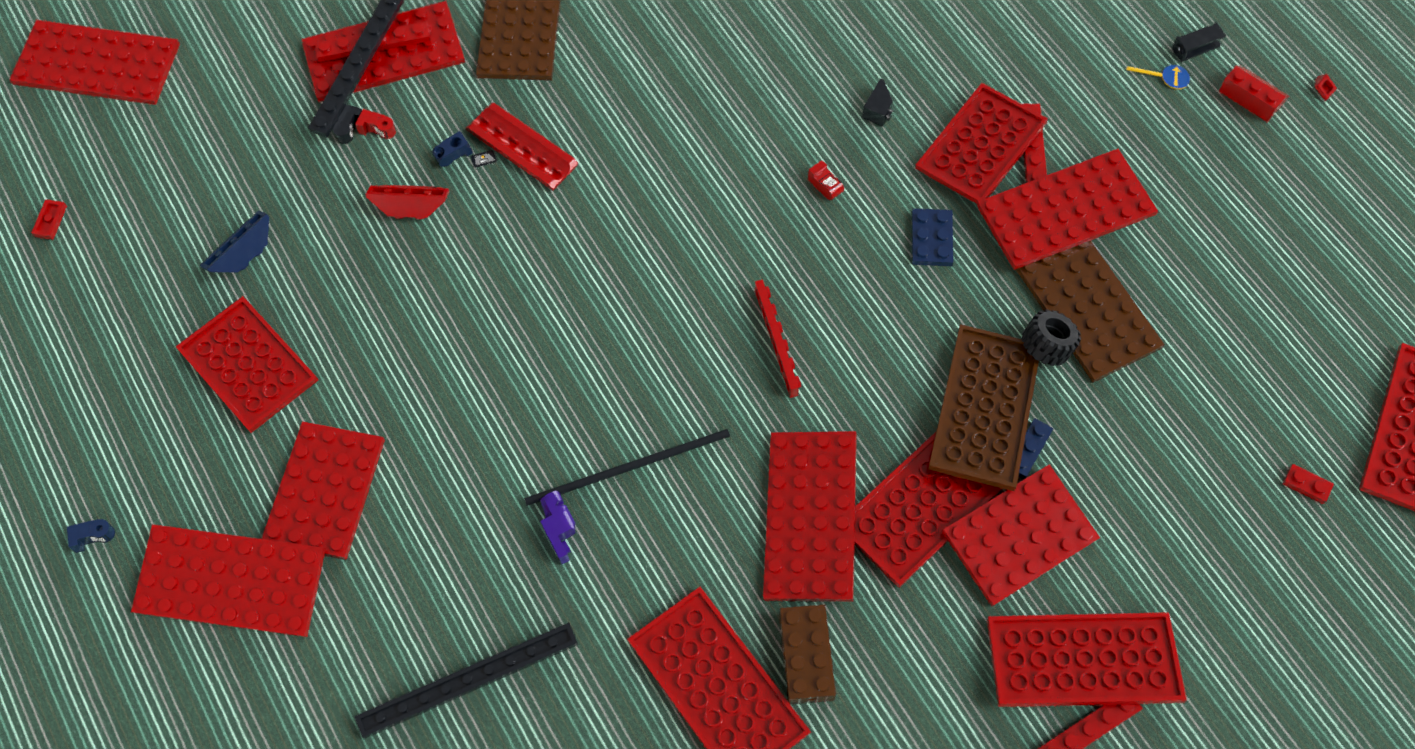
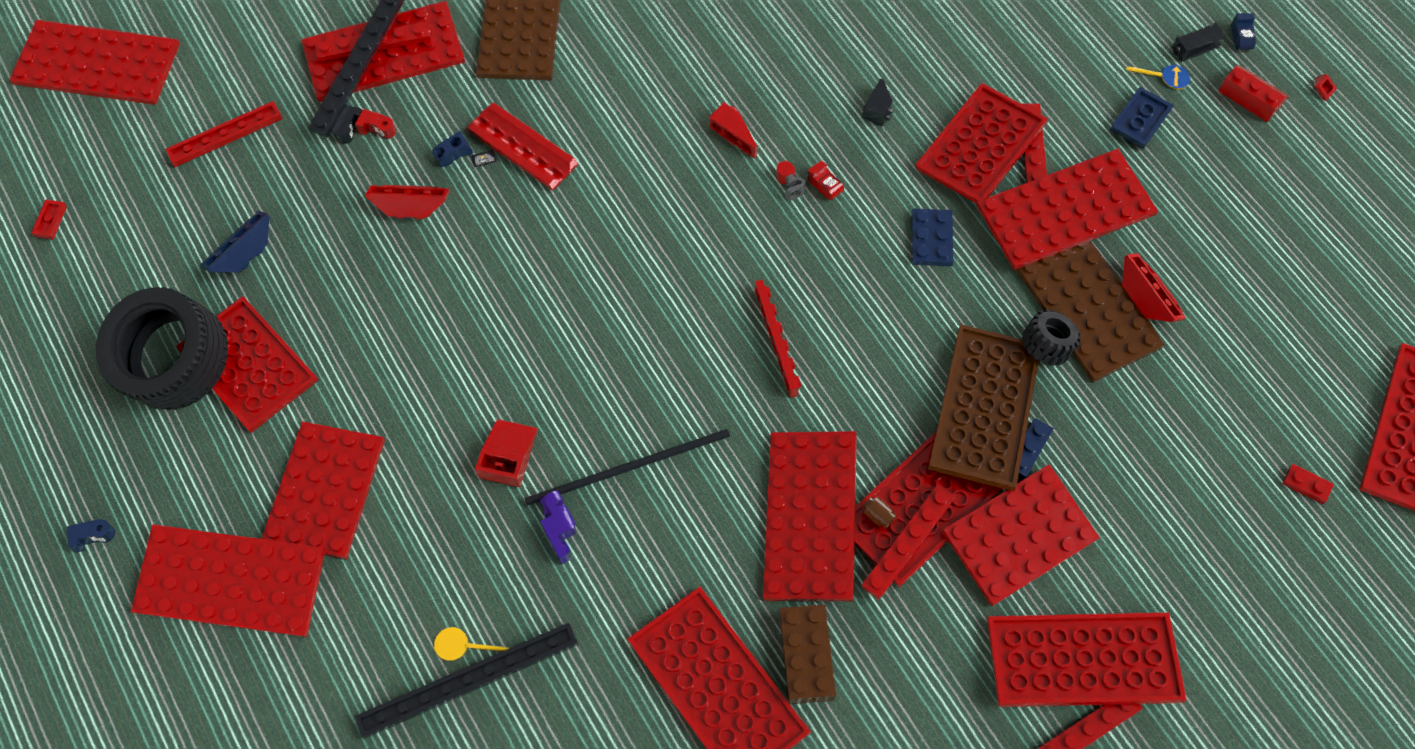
(127, 331): none -> black tyre
(223, 134): none -> red plate
(453, 643): none -> yellow piece
(506, 453): none -> red slope
(731, 126): none -> red slope
(786, 175): none -> leg
(879, 512): none -> reddish brown brick
(908, 542): none -> red plate
(1141, 117): none -> dark blue plate
(1149, 291): none -> red wedge
(1243, 31): none -> dark blue leg

